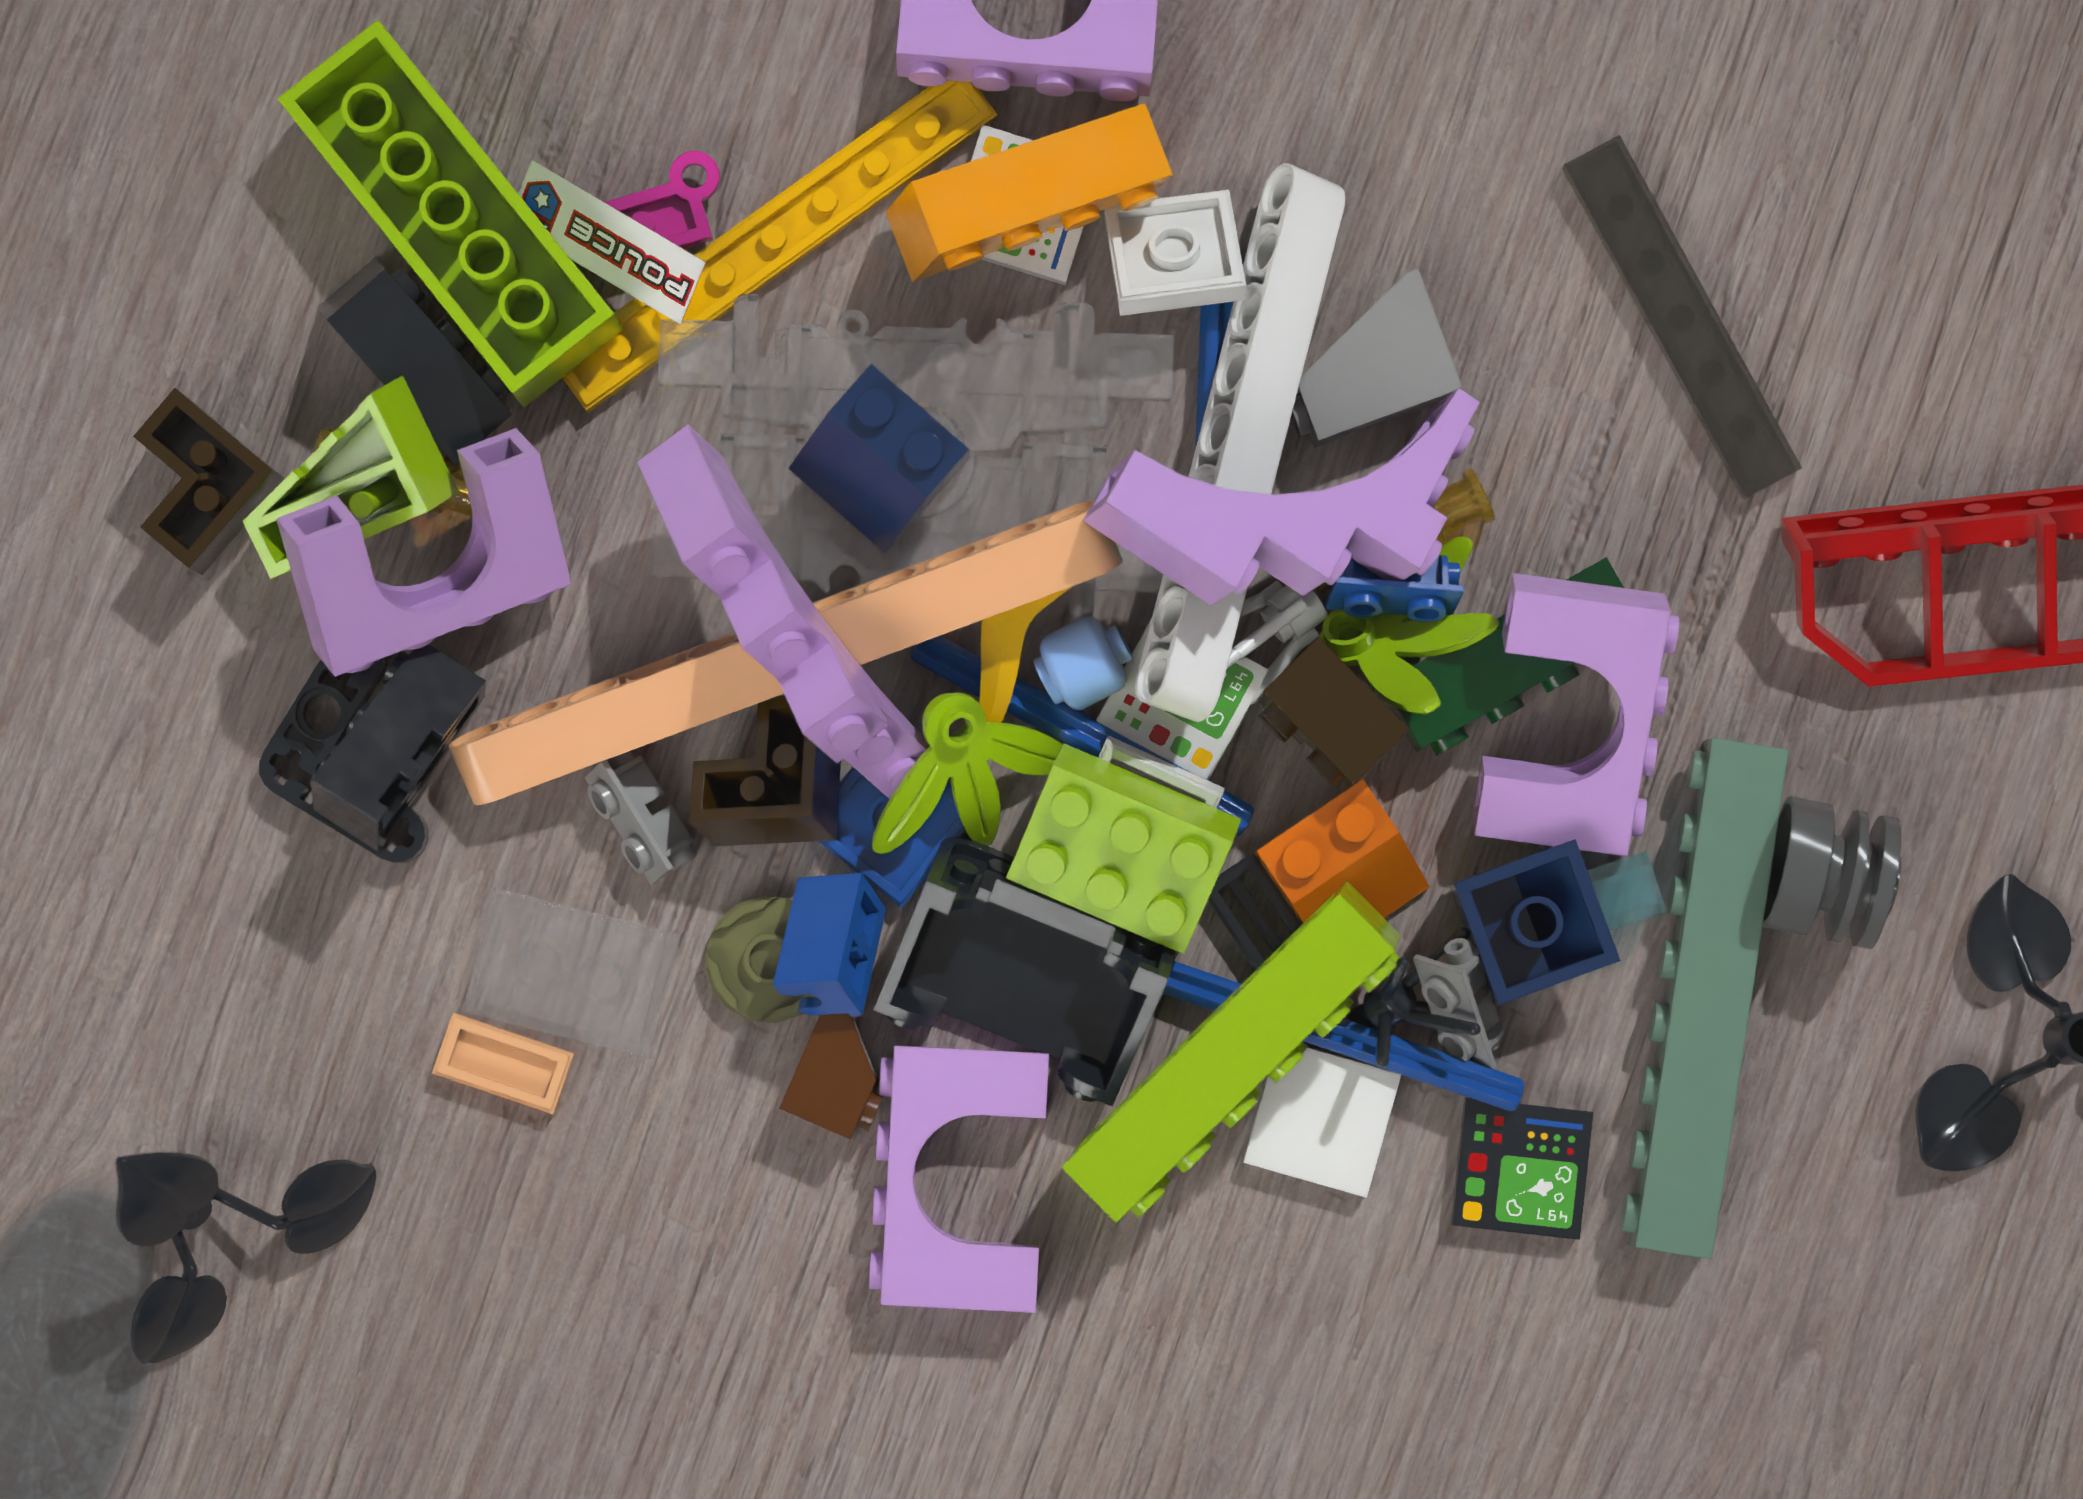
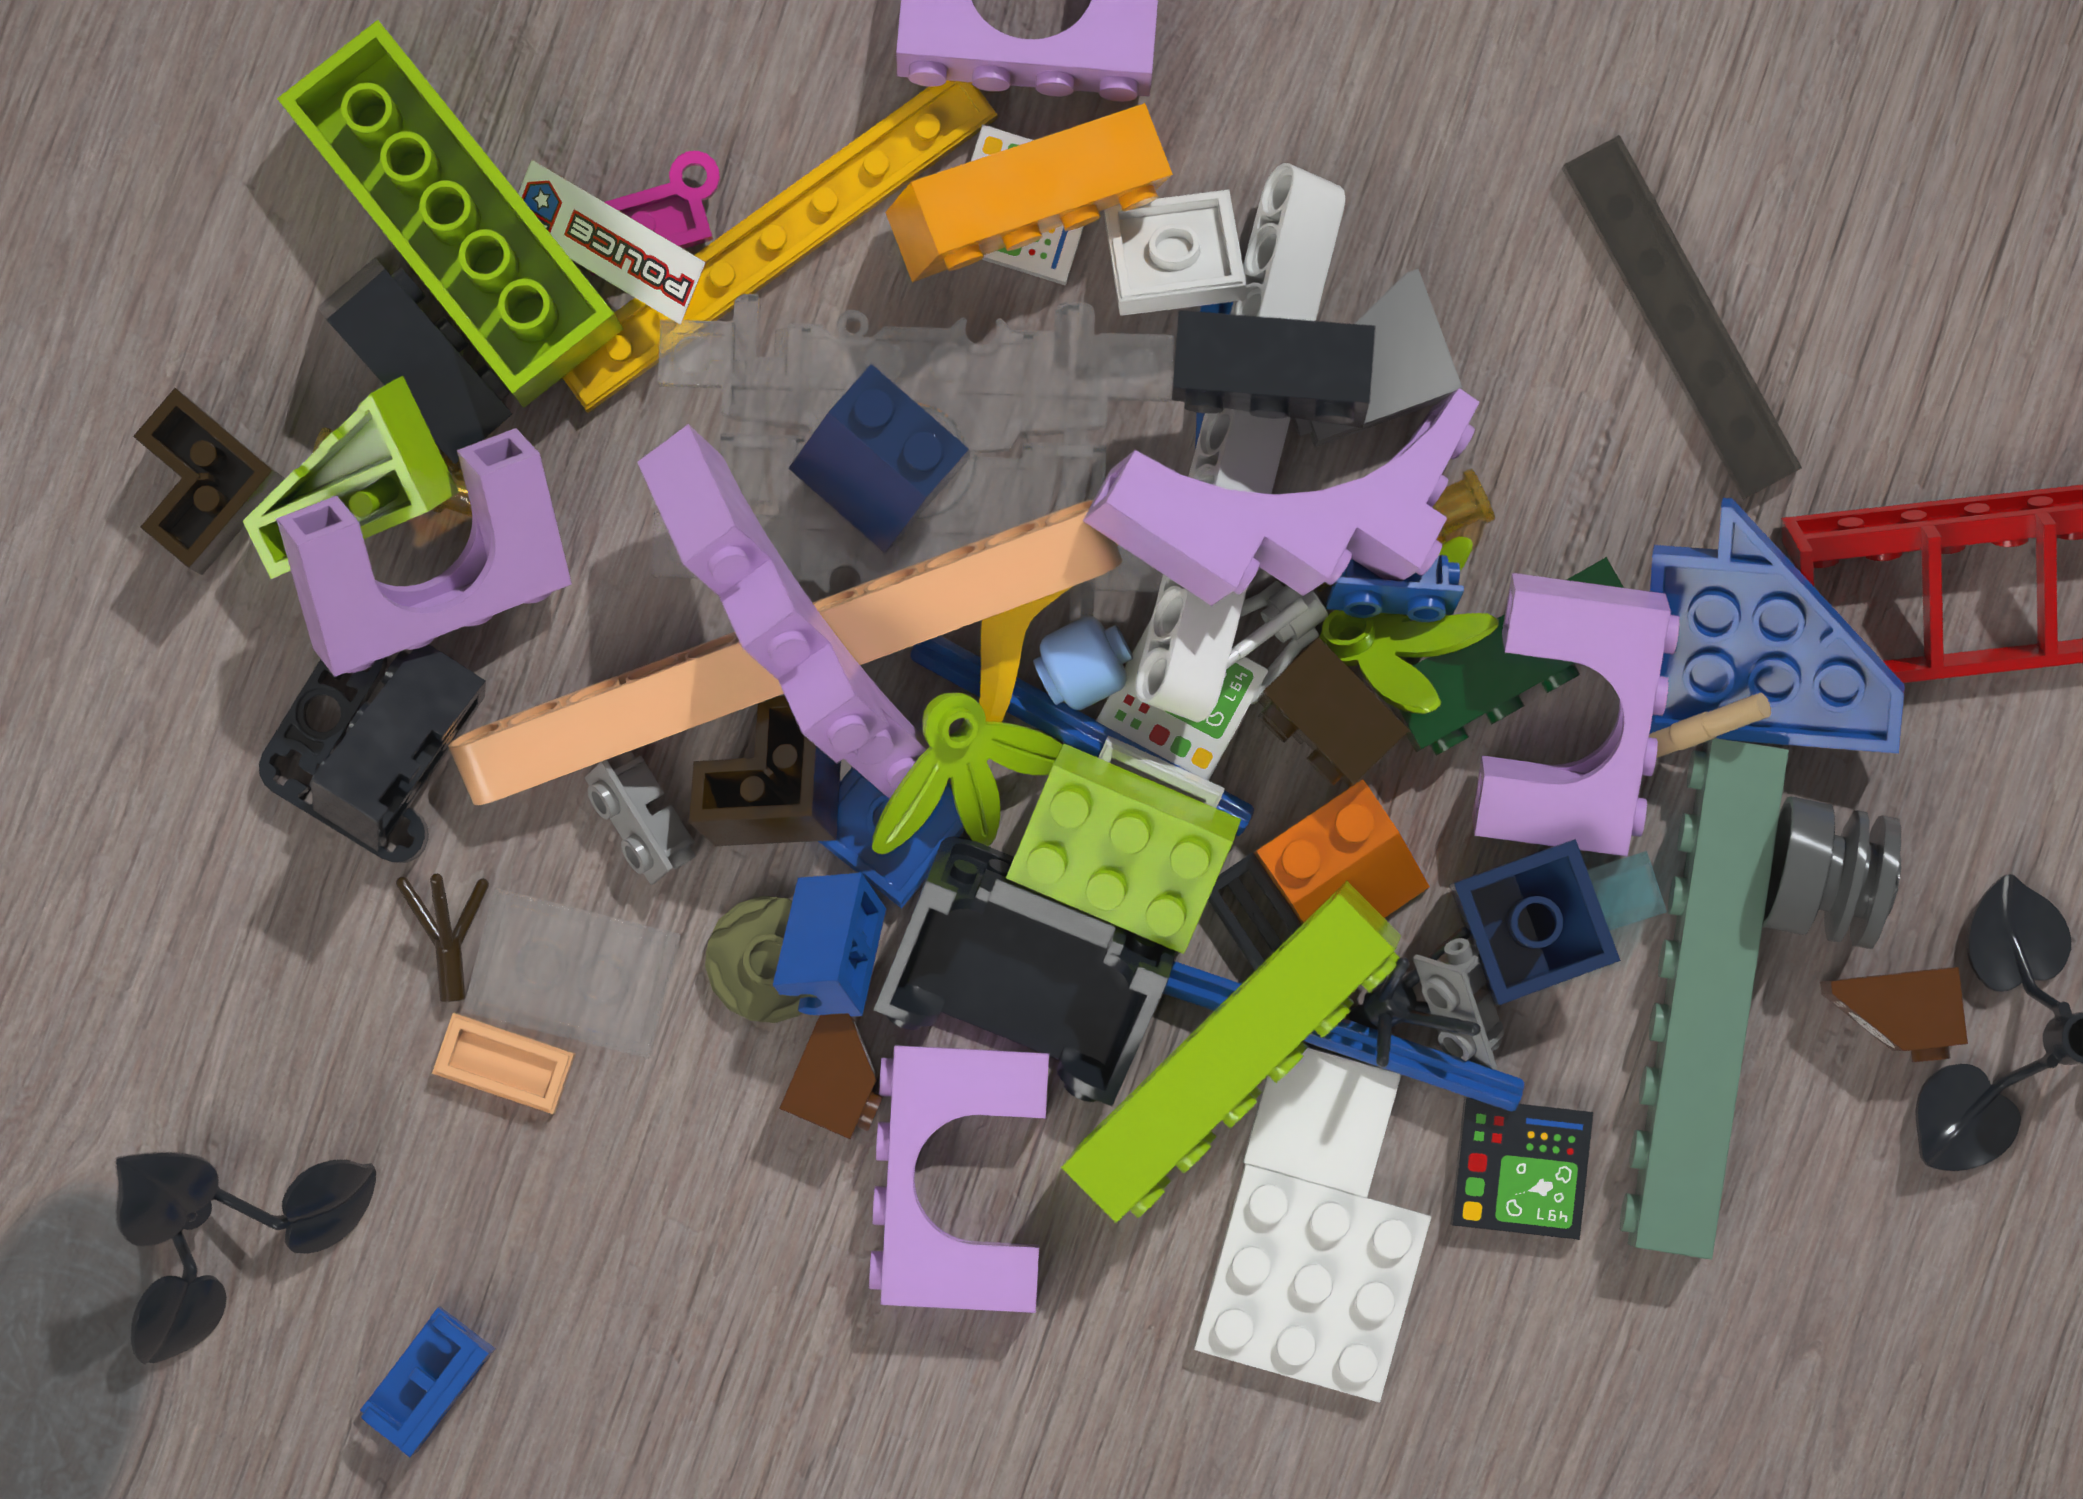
(426, 1381): none -> blue hinge
(445, 941): none -> dark brown plant
(1274, 367): none -> black wedge
(1312, 1283): none -> white plate
(1711, 724): none -> tan piece
(1765, 629): none -> wing
(1906, 1009): none -> reddish brown slope

